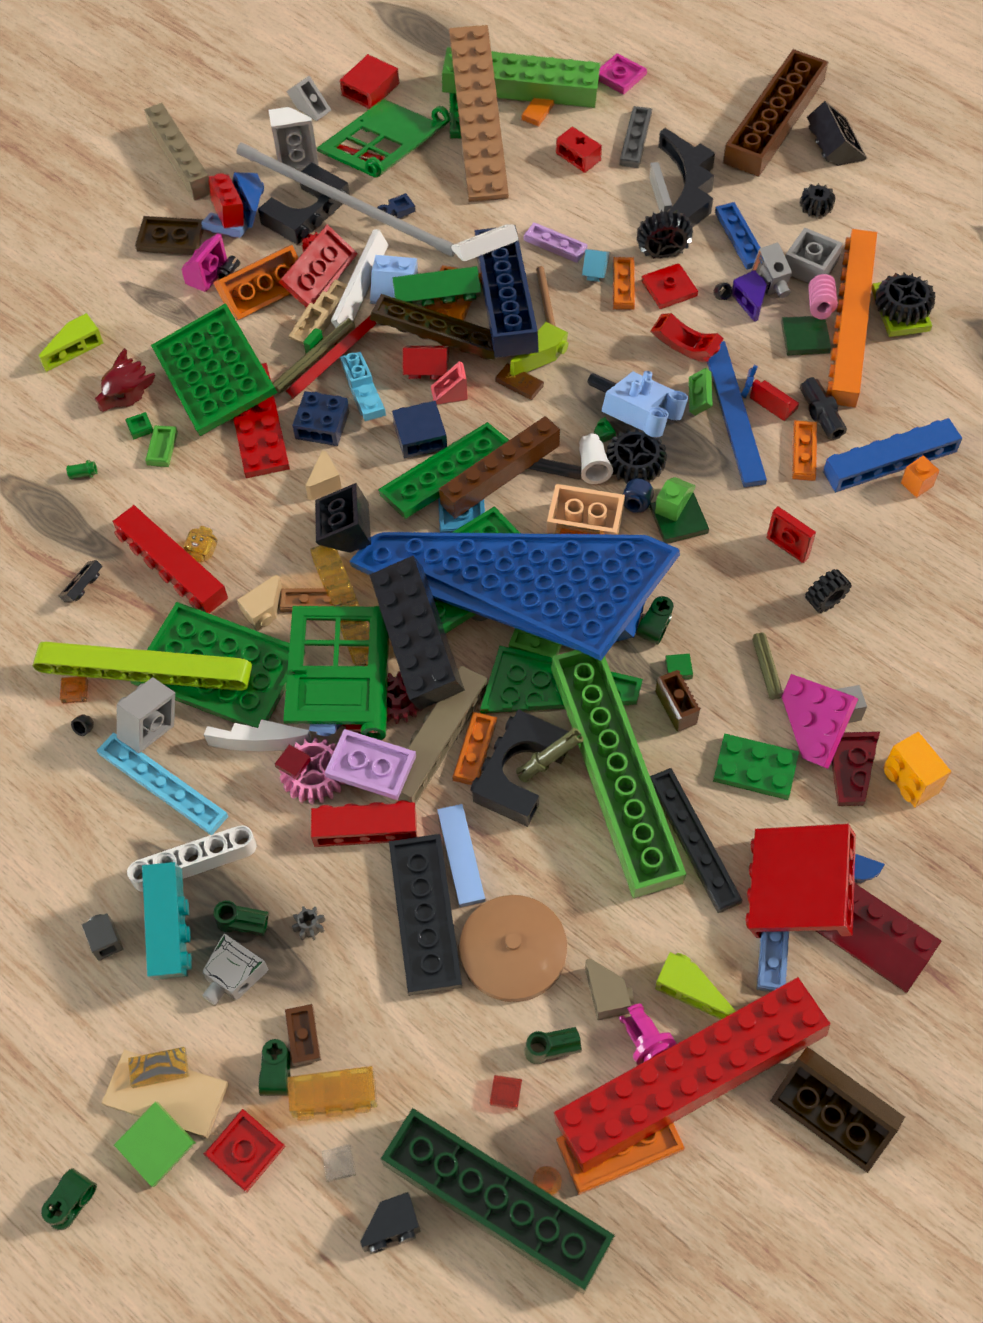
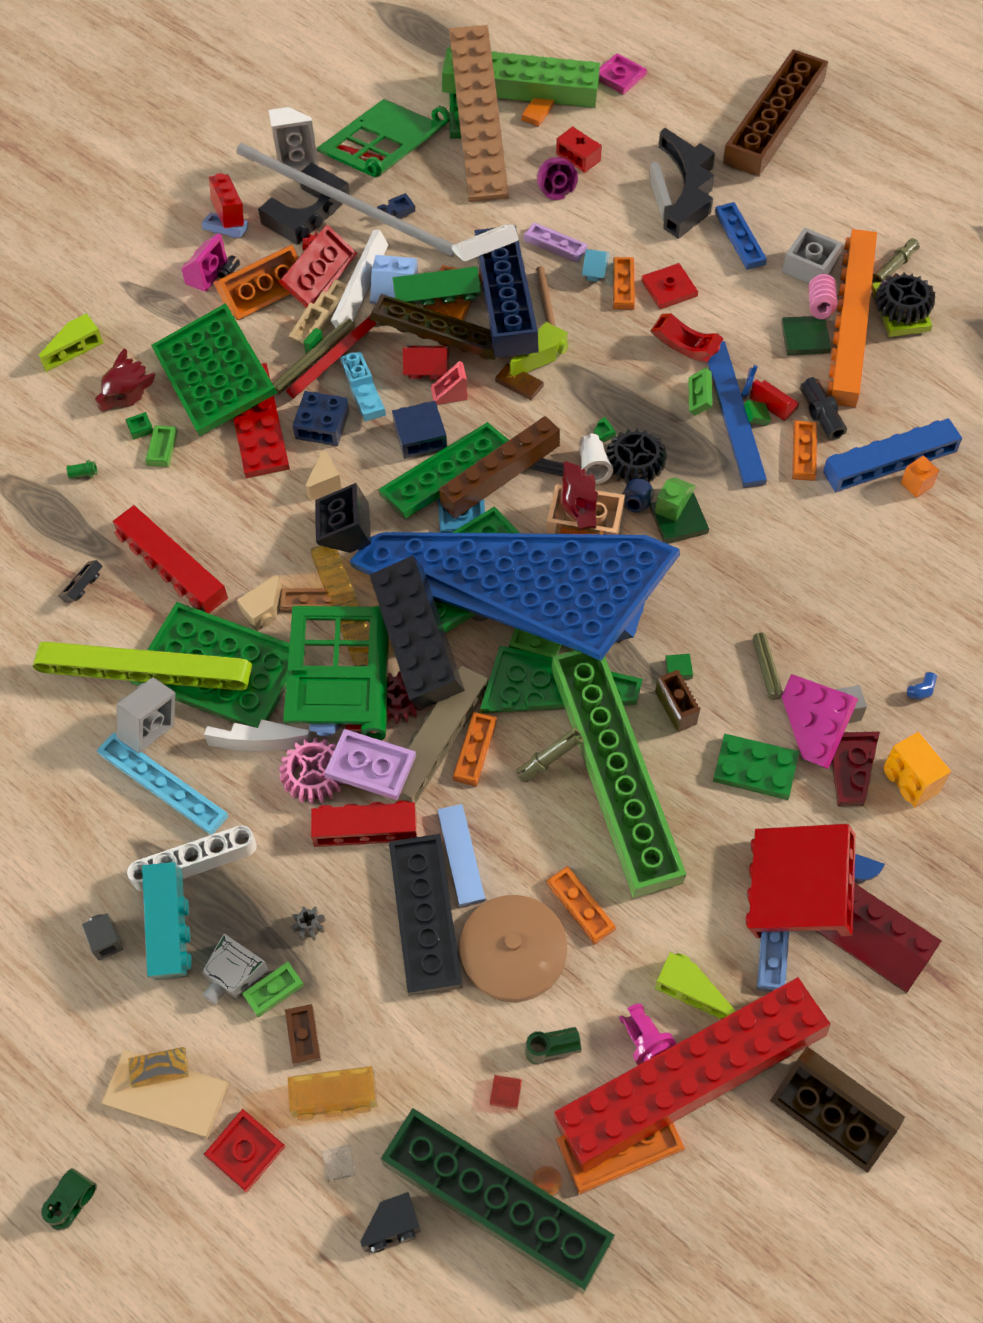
(73, 689): clear orange plate -> none
(82, 724): black hinge -> none
(154, 1144): bright green tile -> none
(169, 235): dark brown plate -> none
(178, 151): dark tan brick -> none
(200, 543): clear yellow head -> none
(243, 918): dark green piece -> none
(249, 190): blue slope -> none
(273, 989): none -> bright green plate
(274, 1073): dark green piece -> none
(292, 761): dark red tile -> none
(309, 99): light grey slope -> none
(369, 81): red brick -> none
(493, 788): black arch -> none
(557, 178): none -> magenta cylinder
(579, 495): none -> dark red piece
(581, 905): none -> orange tile
(607, 991): dark tan slope -> none
(635, 137): dark grey tile -> none
(640, 401): light blue piece -> none
(656, 622): dark green piece -> none
(664, 234): black gear -> none
(695, 841): black tile -> none
(725, 293): black hinge -> none
(750, 293): dark purple slope -> none
(757, 412): none -> green tile
(774, 268): light grey torso -> none
(790, 534): red tile -> none
(817, 200): black gear -> none
(828, 591): black tyre -> none
(835, 135): black slope -> none
(901, 256): none -> olive pin
(924, 689): none -> blue arm

